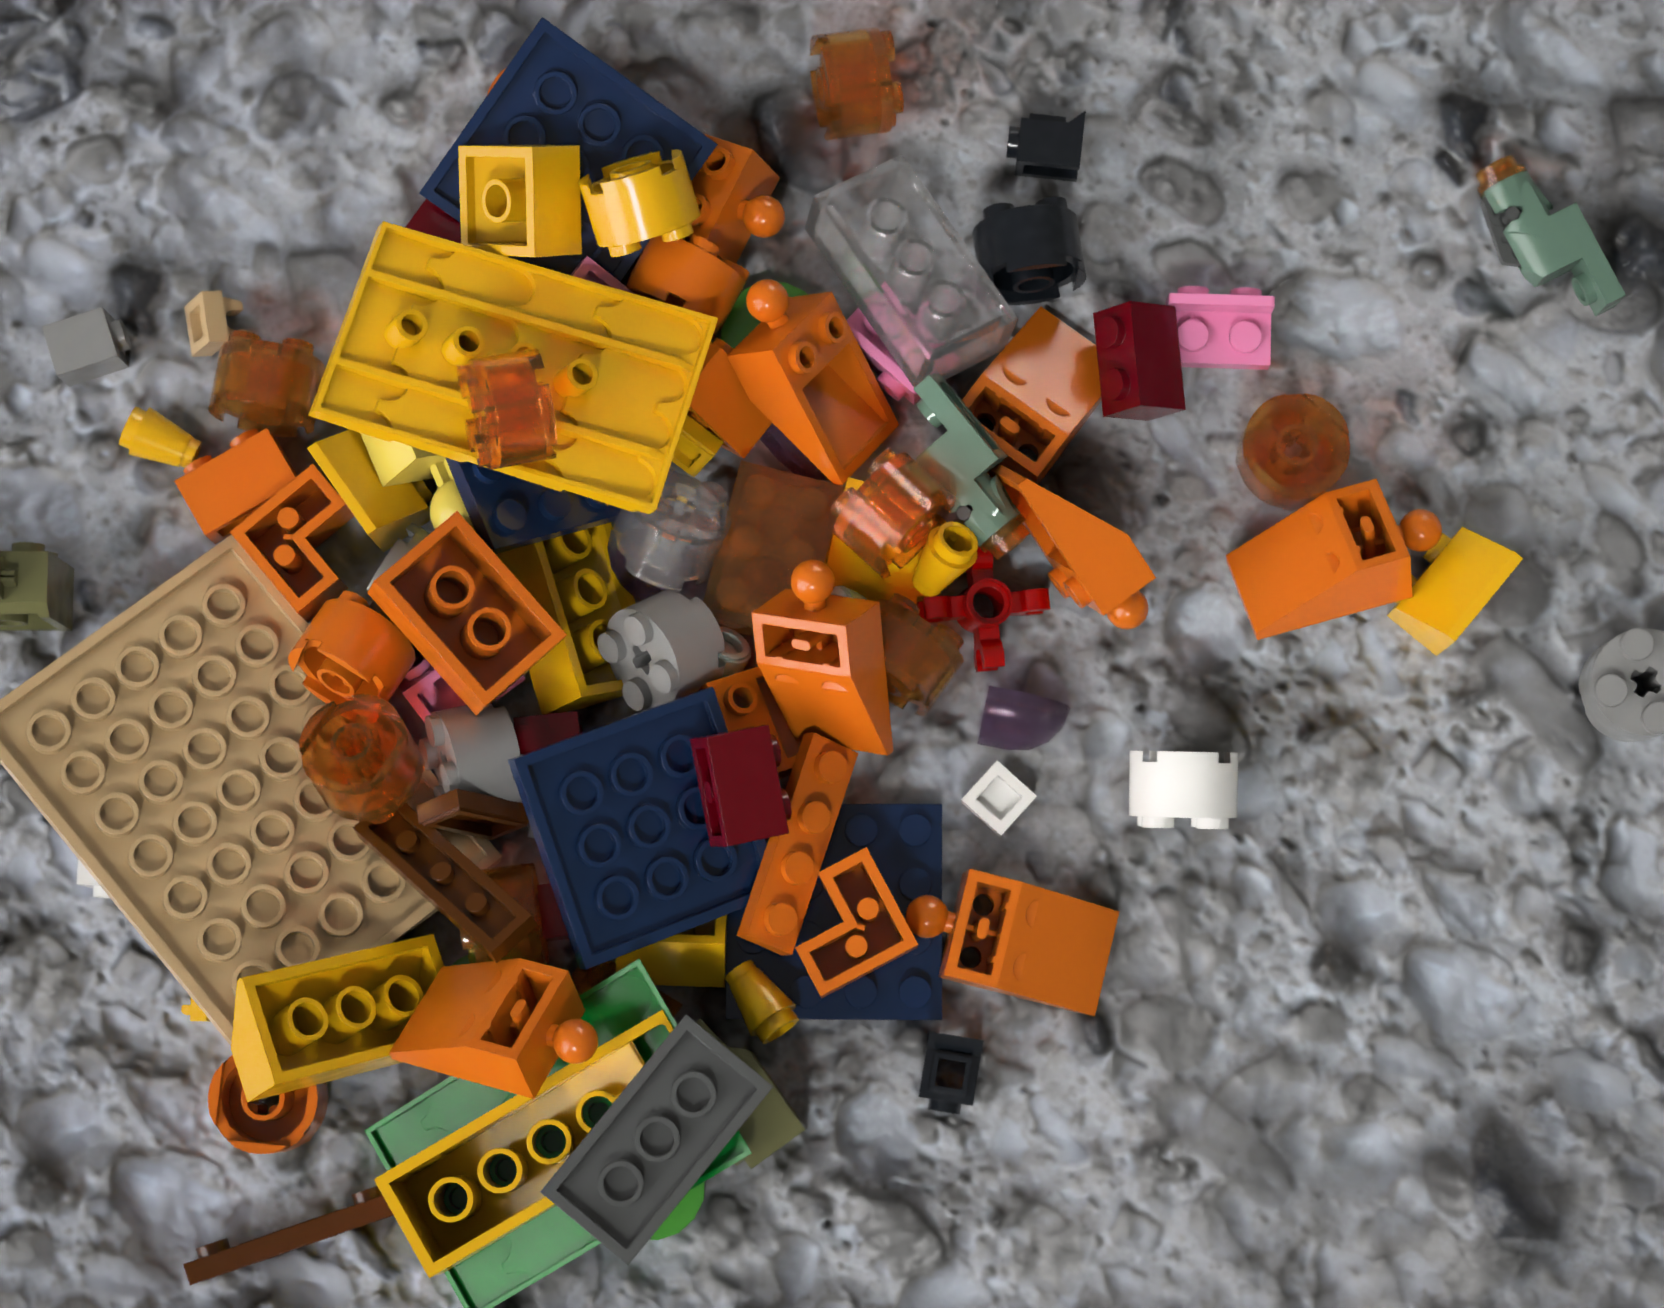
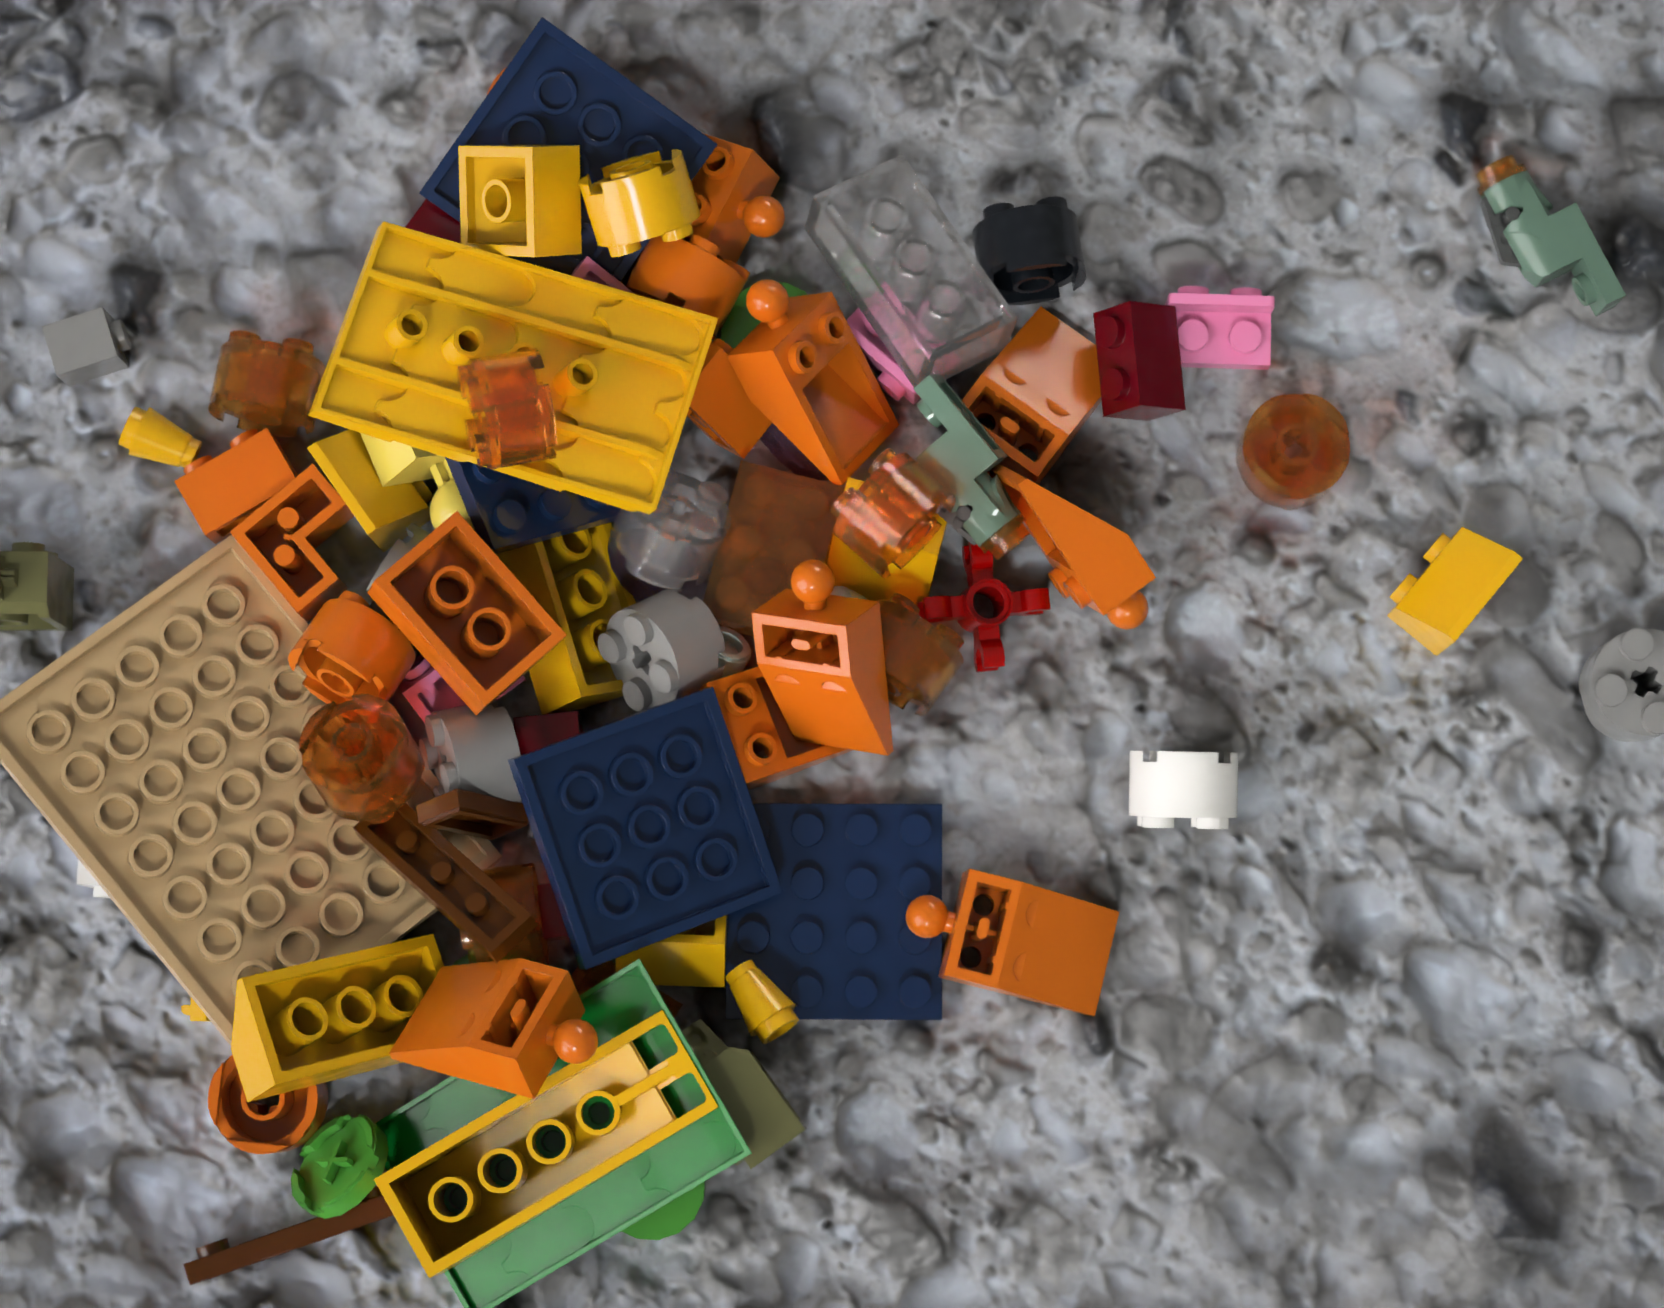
(208, 323): tan tile -> none
(339, 1165): none -> bright green tile
(656, 1139): dark grey plate -> none
(695, 447): yellow tile -> none
(741, 785): dark red brick -> none
(794, 859): orange plate -> none
(855, 83): clear orange brick -> none
(870, 930): orange brick -> none
(945, 557): yellow cone -> none
(955, 1049): black window -> none
(998, 798): white plate -> none
(1020, 719): clear purple brick -> none
(1047, 146): black window -> none
(1314, 570): orange slope -> none

